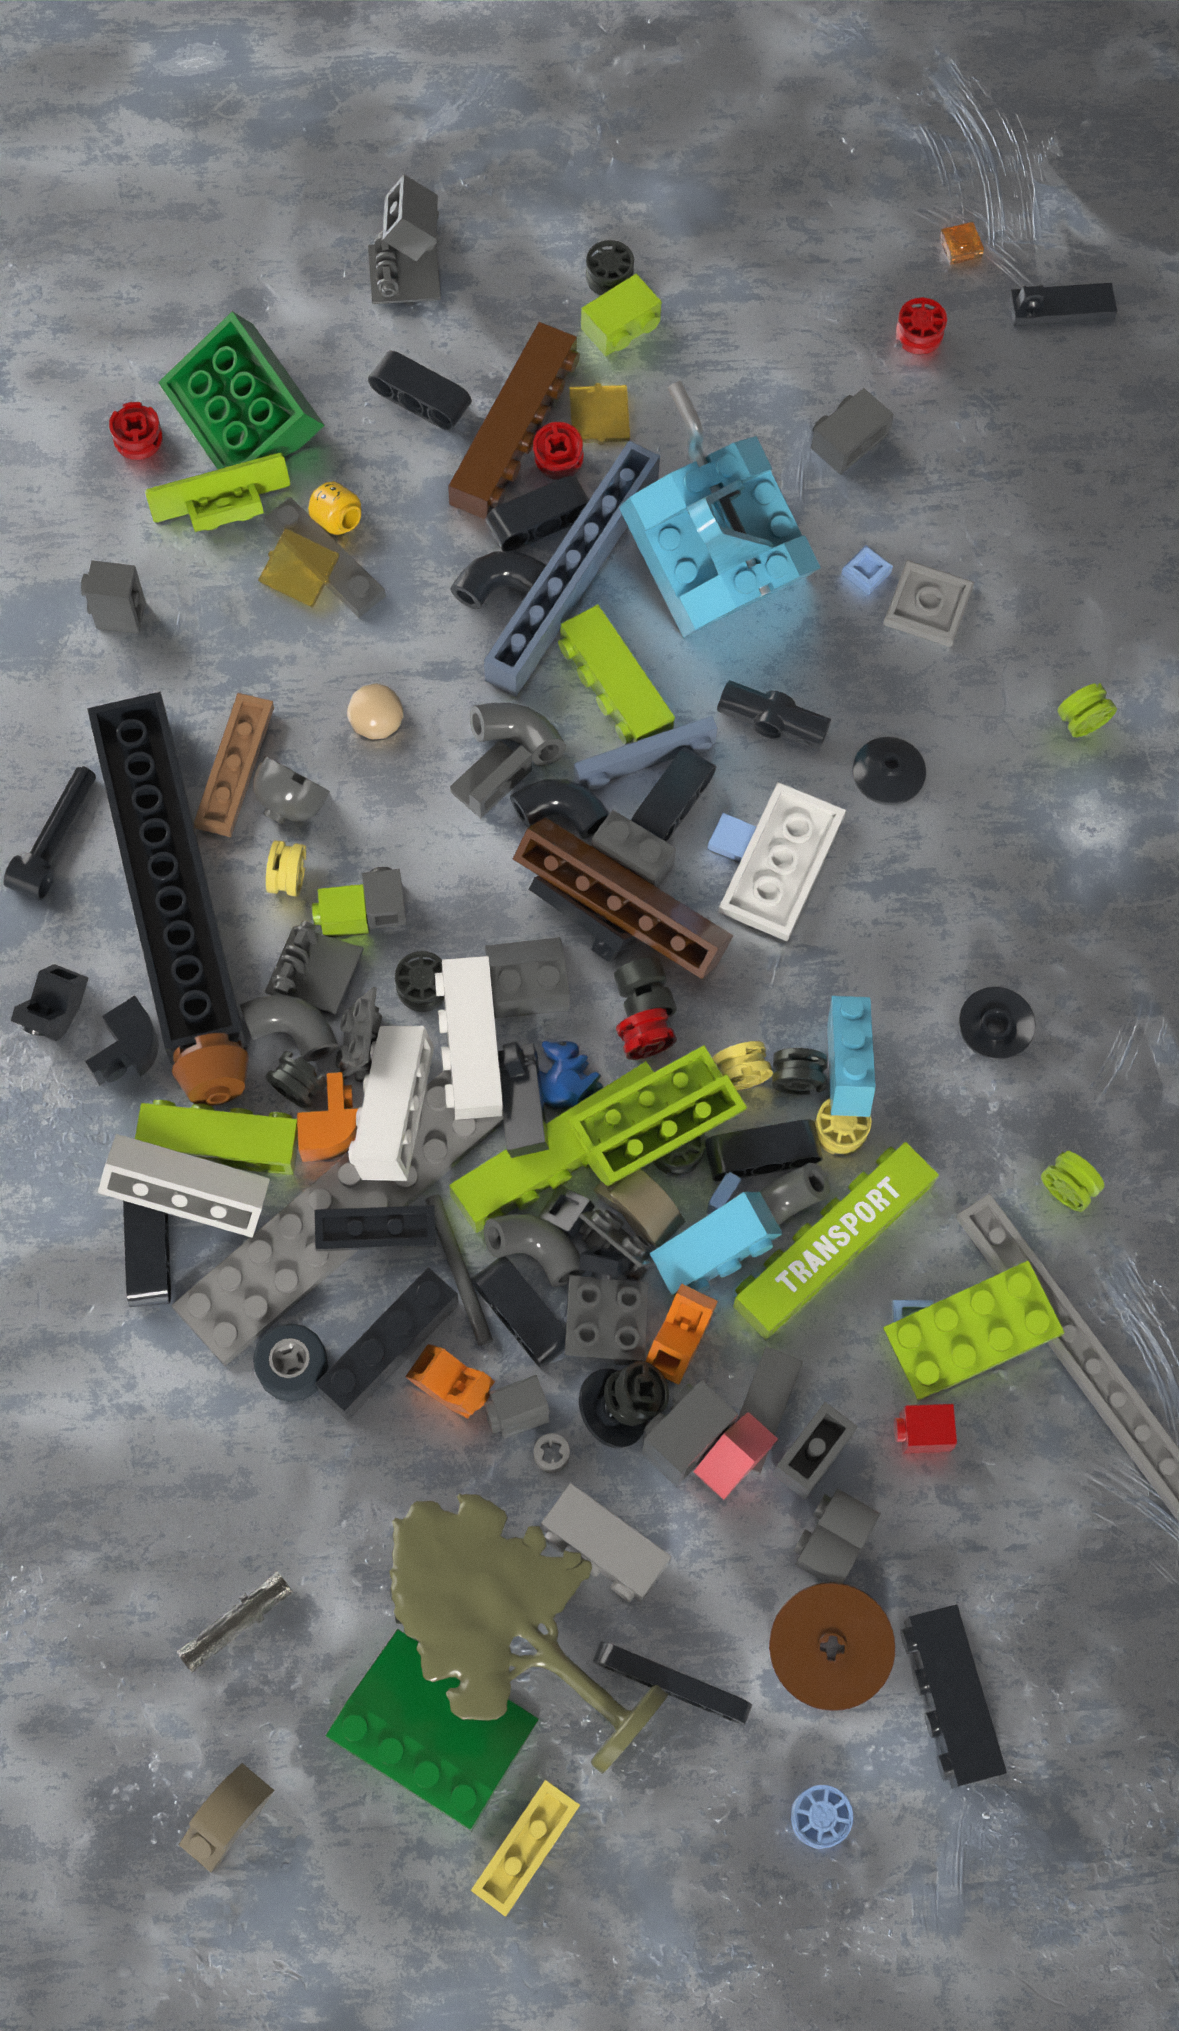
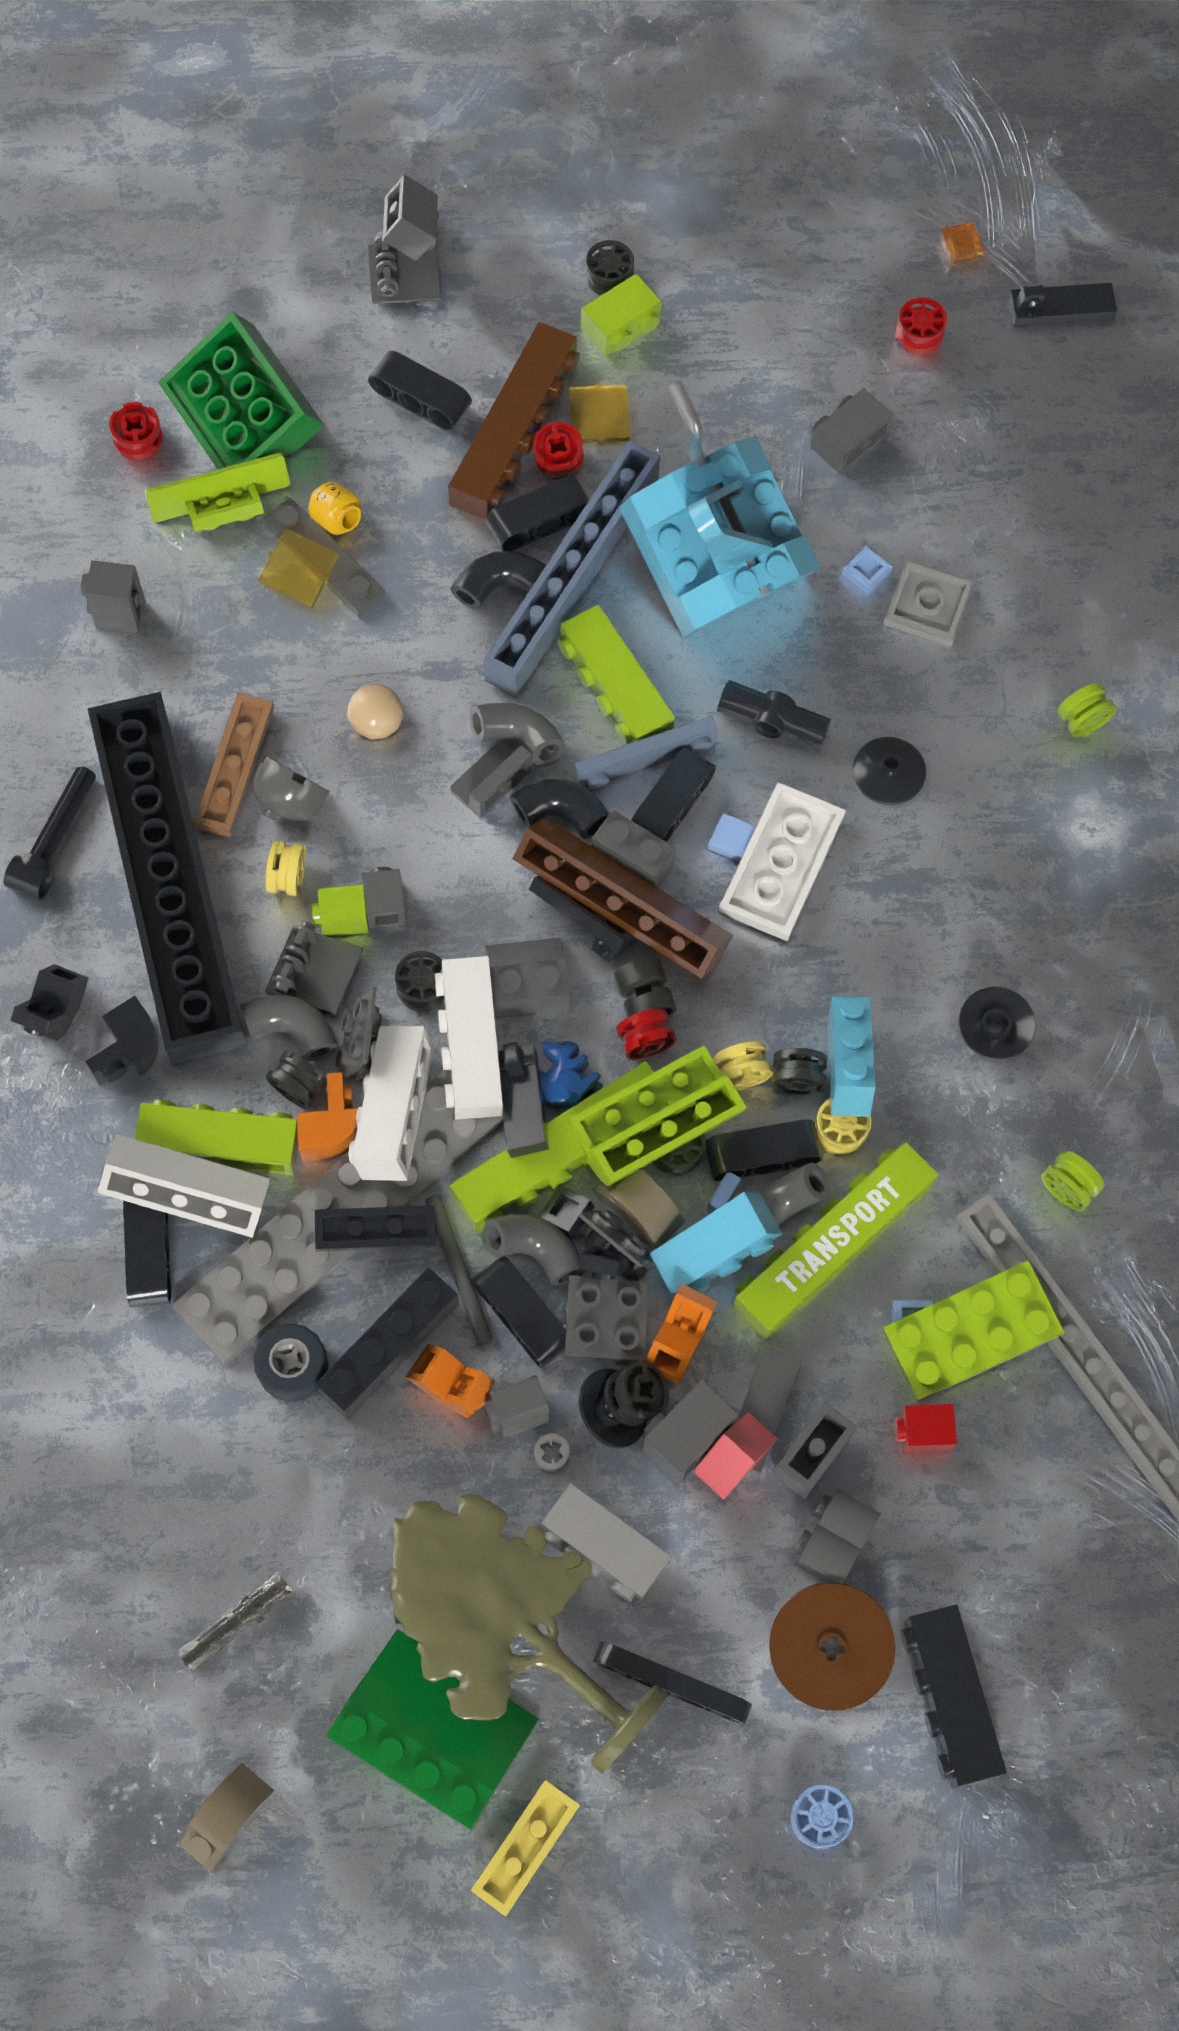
(212, 1069): dark orange cone -> none

